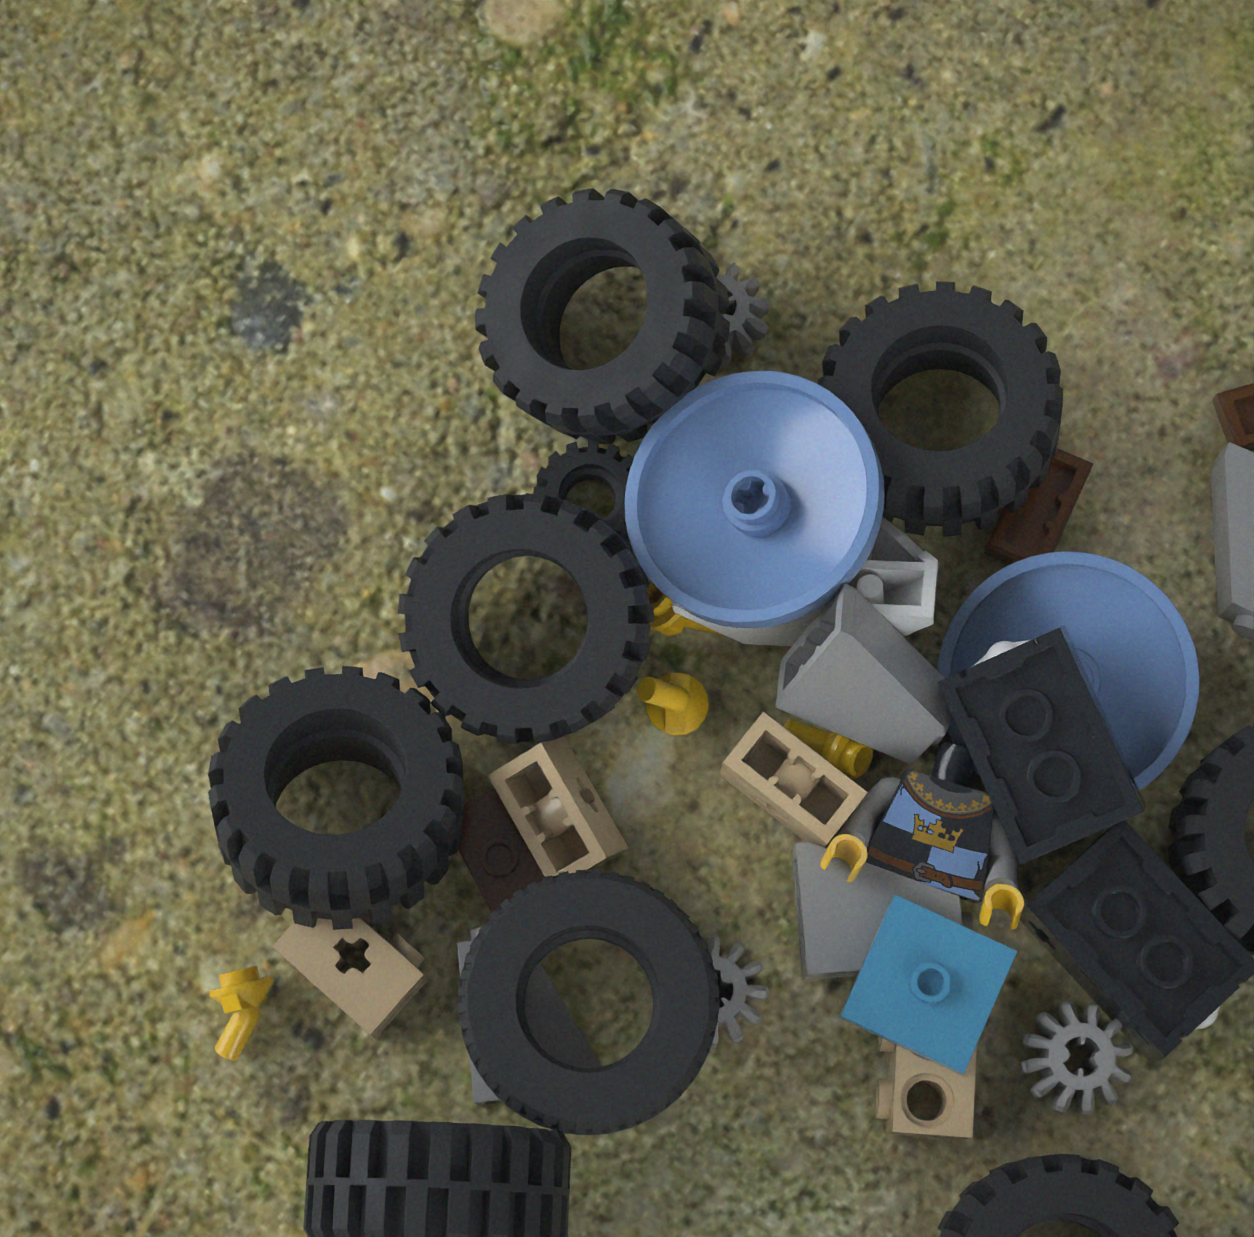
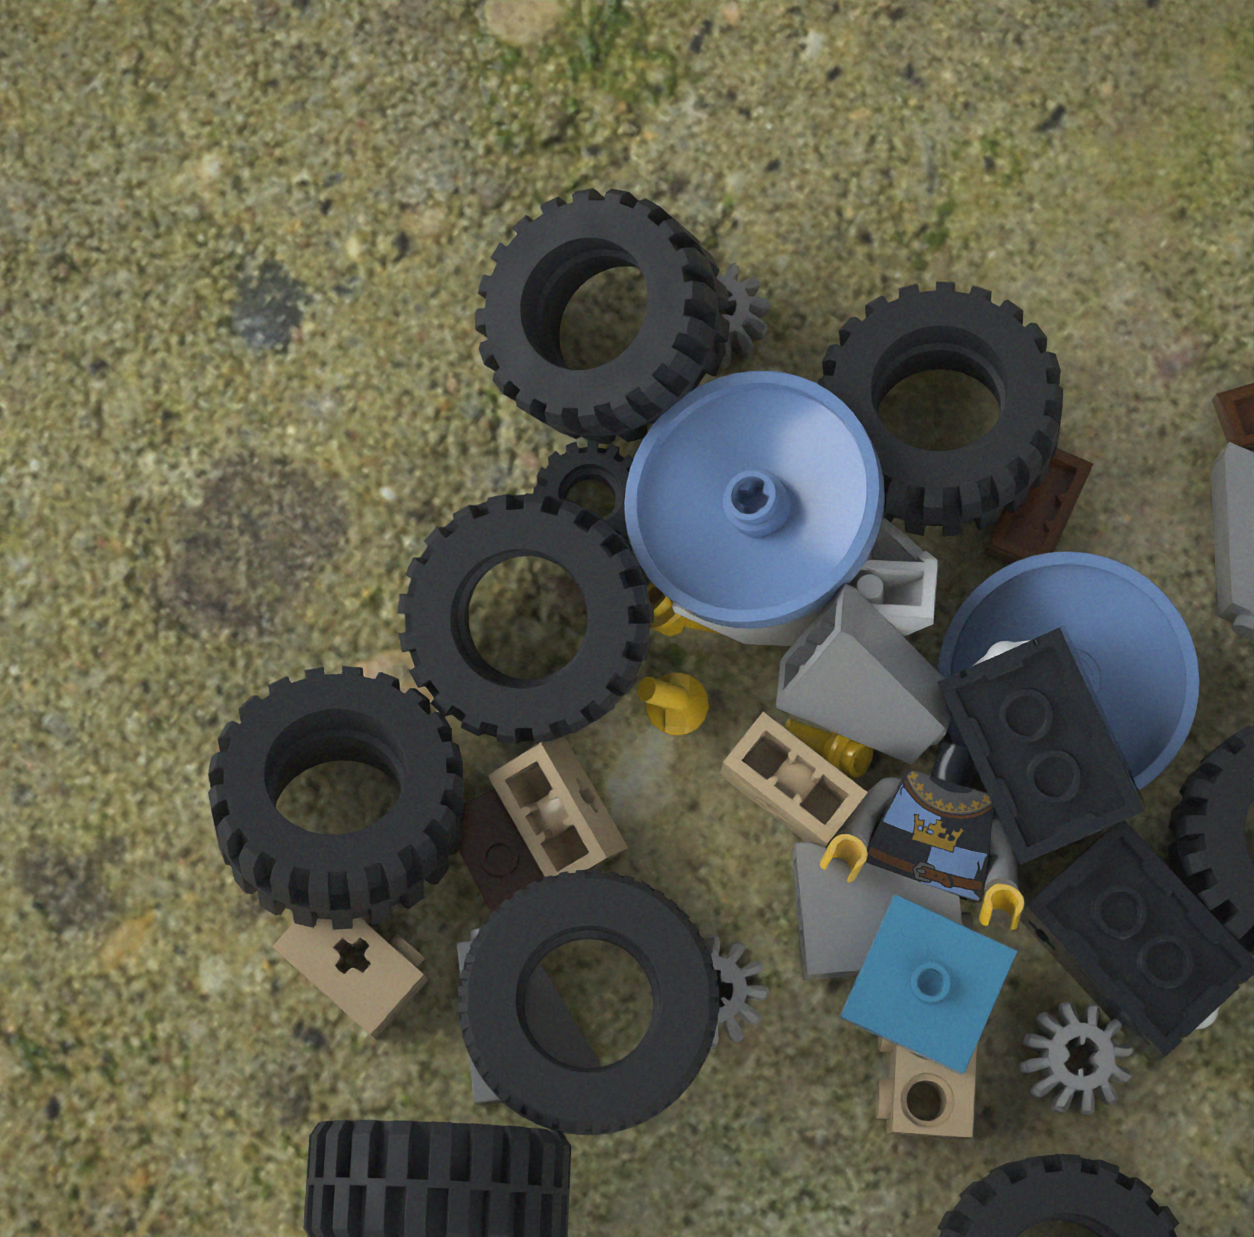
(240, 993): yellow plate -> none

